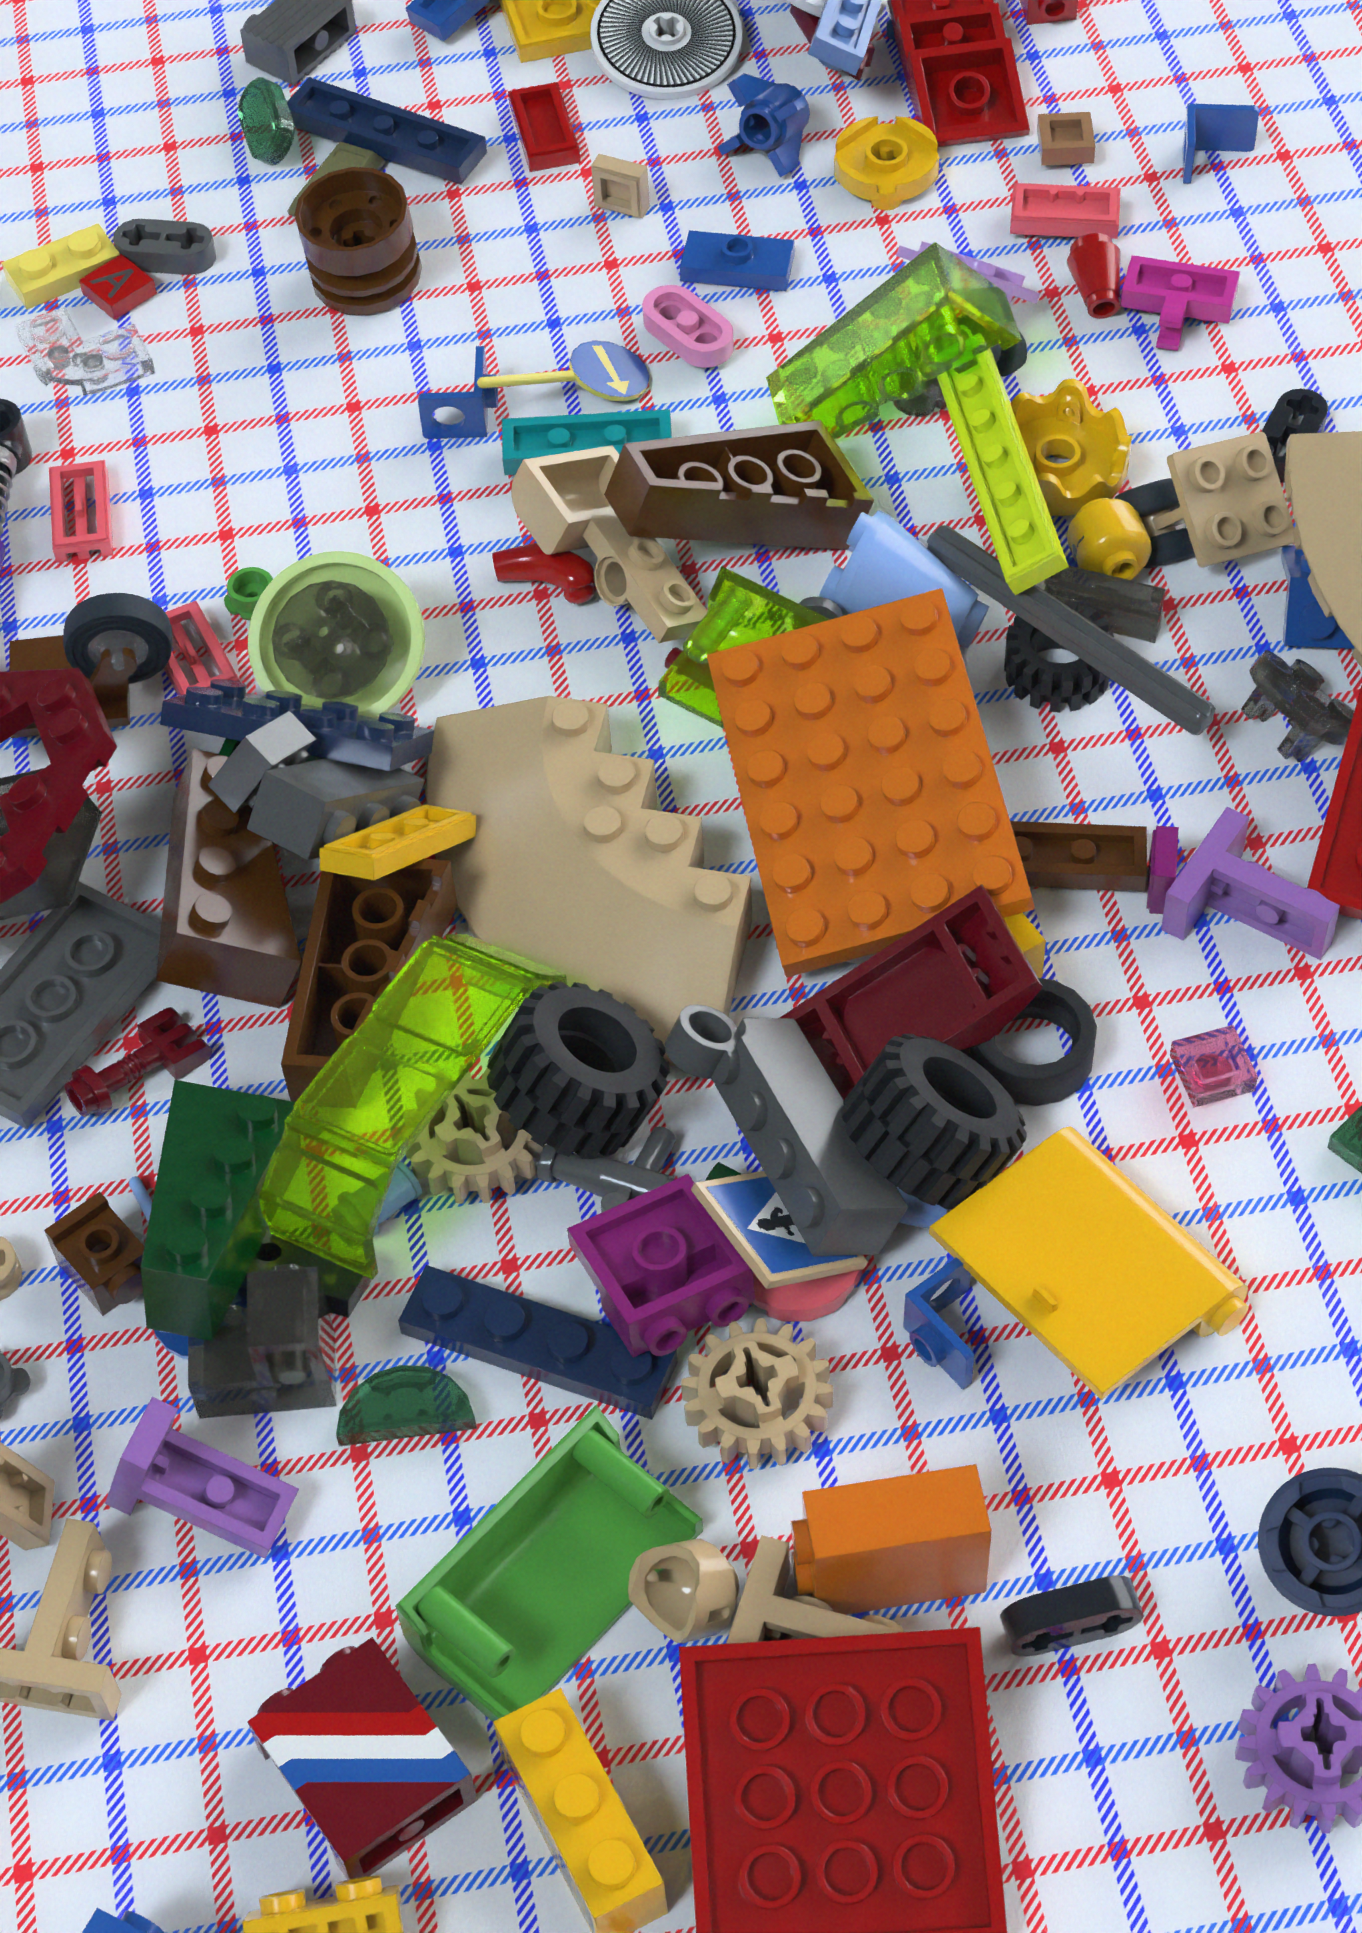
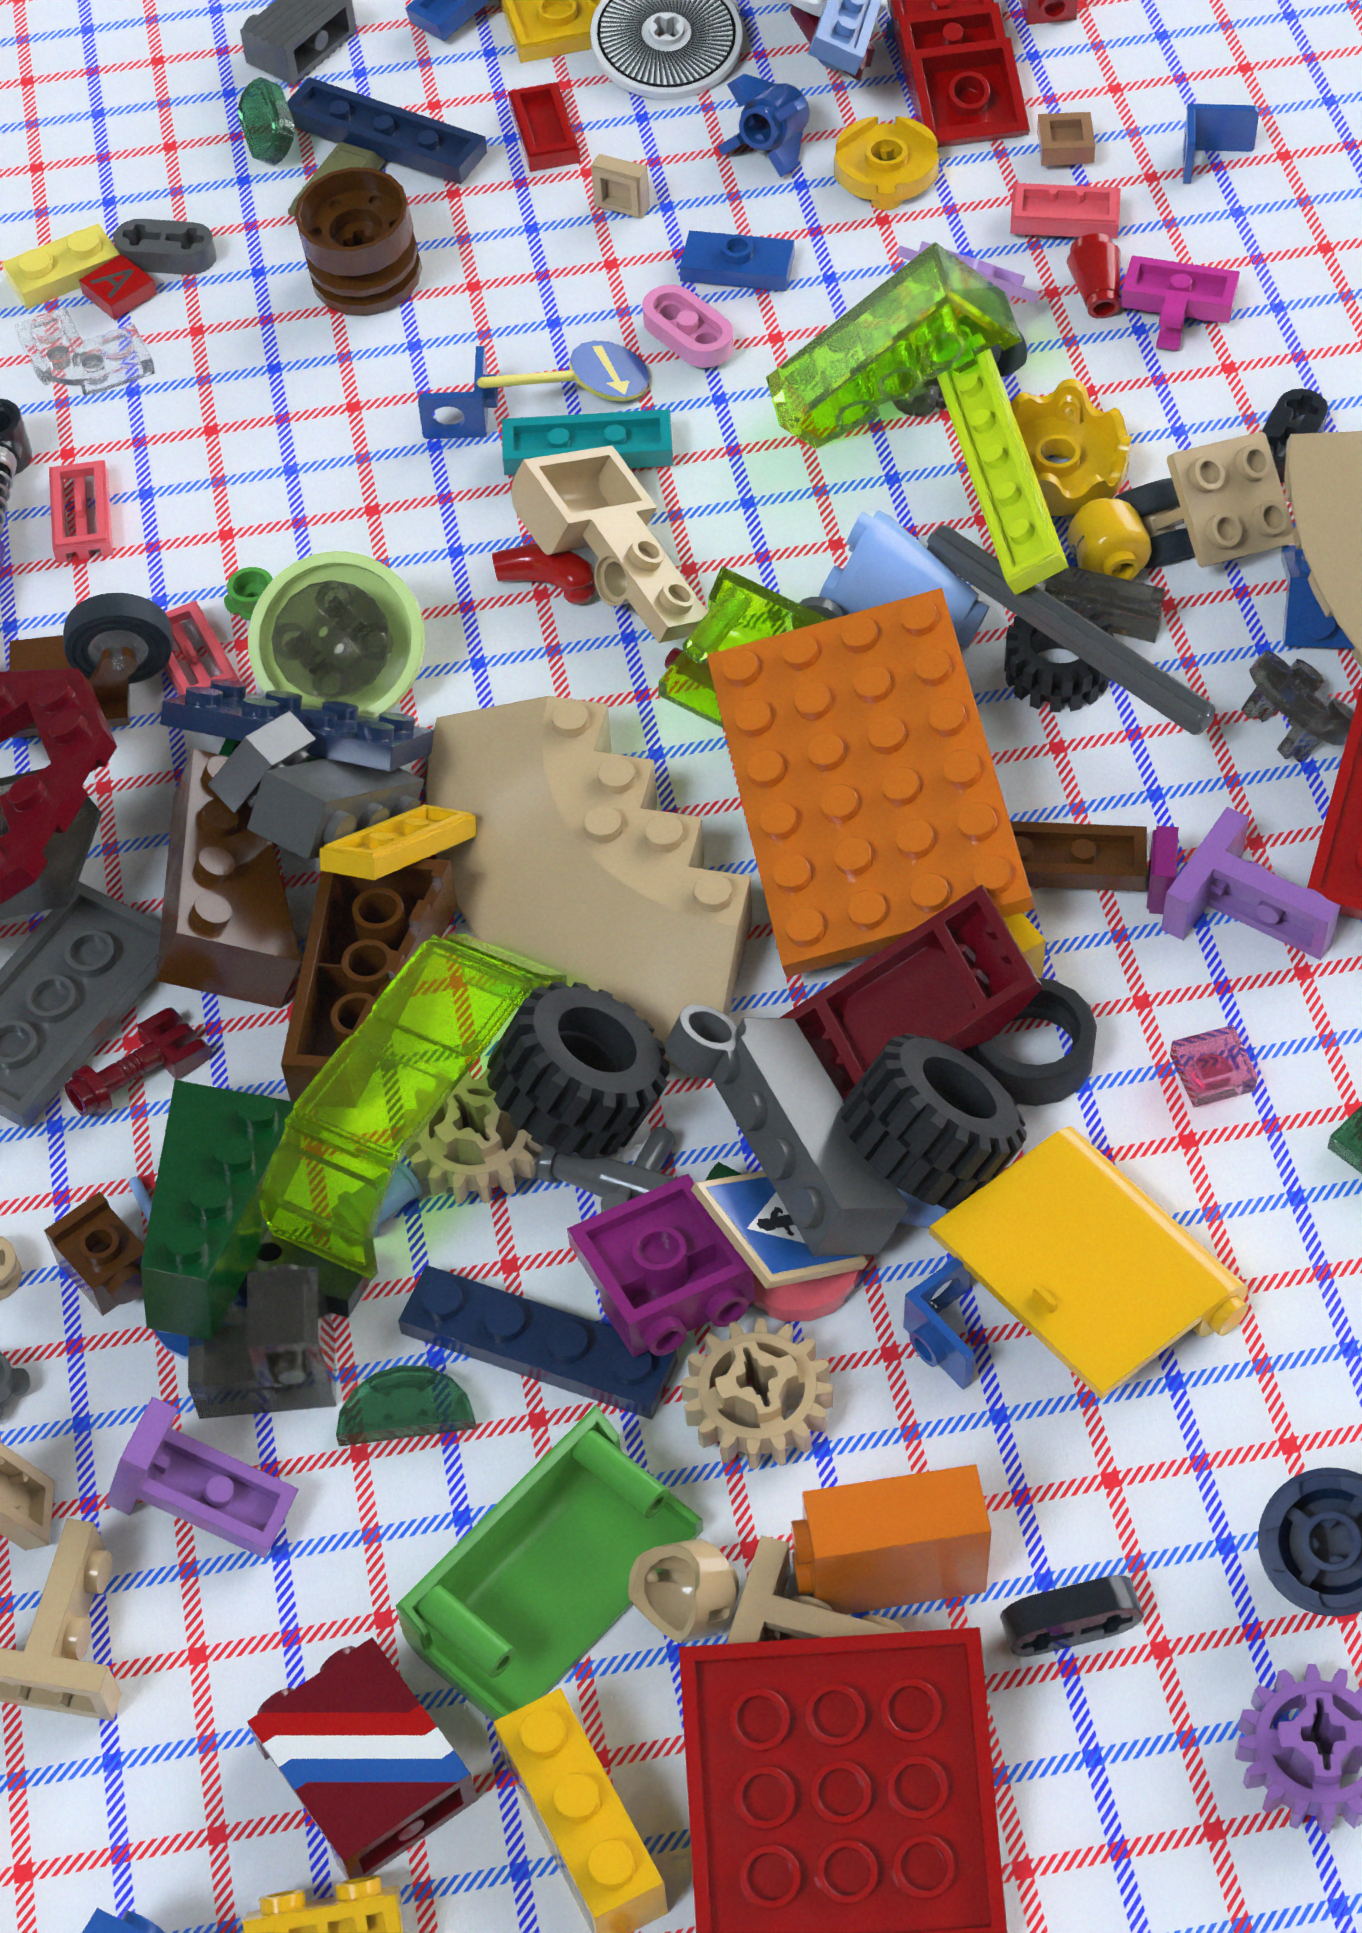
(740, 487): reddish brown wedge -> none

